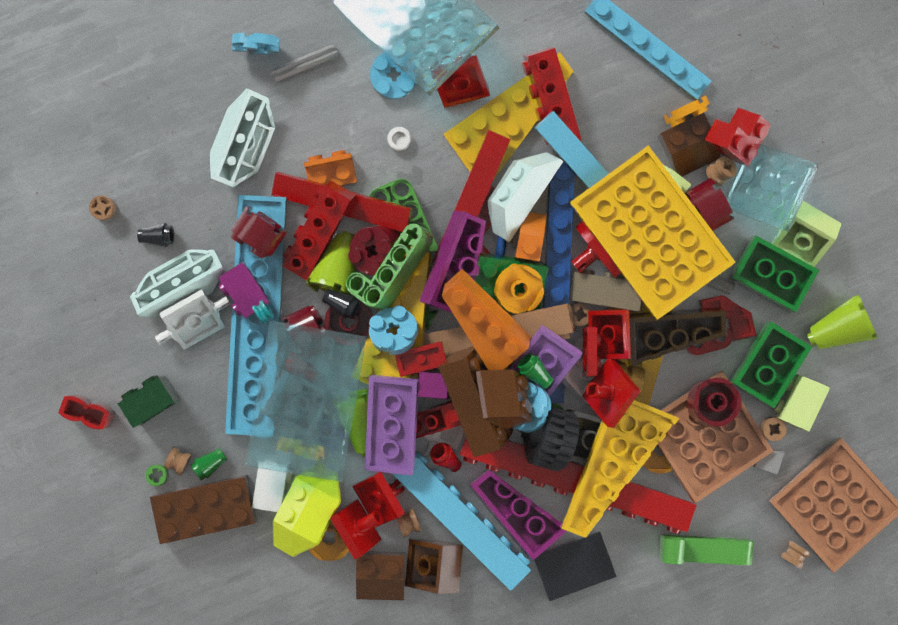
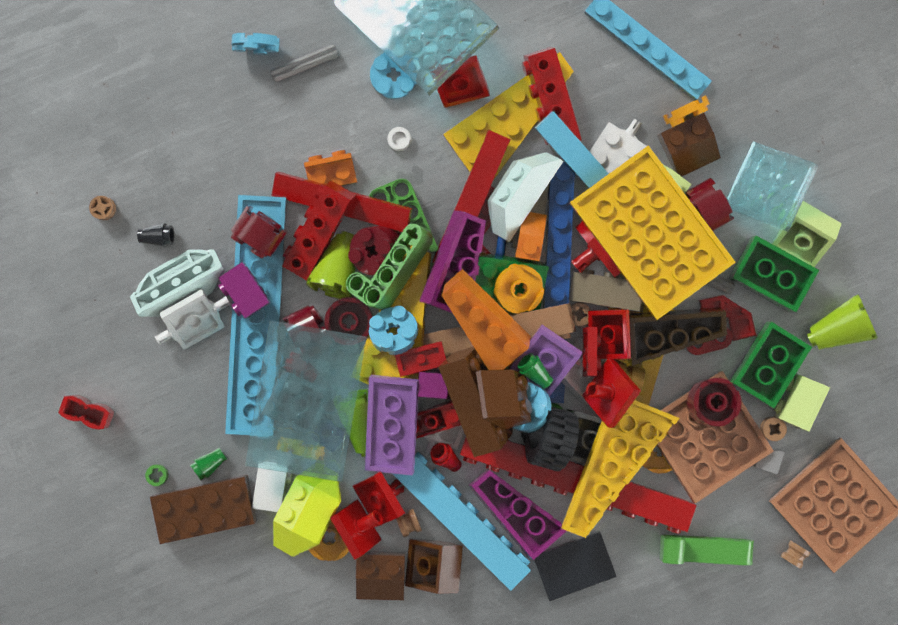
(148, 401): dark green brick -> none
(177, 461): medium nougat wheel -> none
(242, 139): light aqua wedge -> none
(263, 311): teal bush -> none
(342, 303): black cone -> none
(429, 317): bright green bush -> none
(616, 145): none -> white plate
(721, 170): medium nougat wheel -> none
(740, 137): red brick -> none

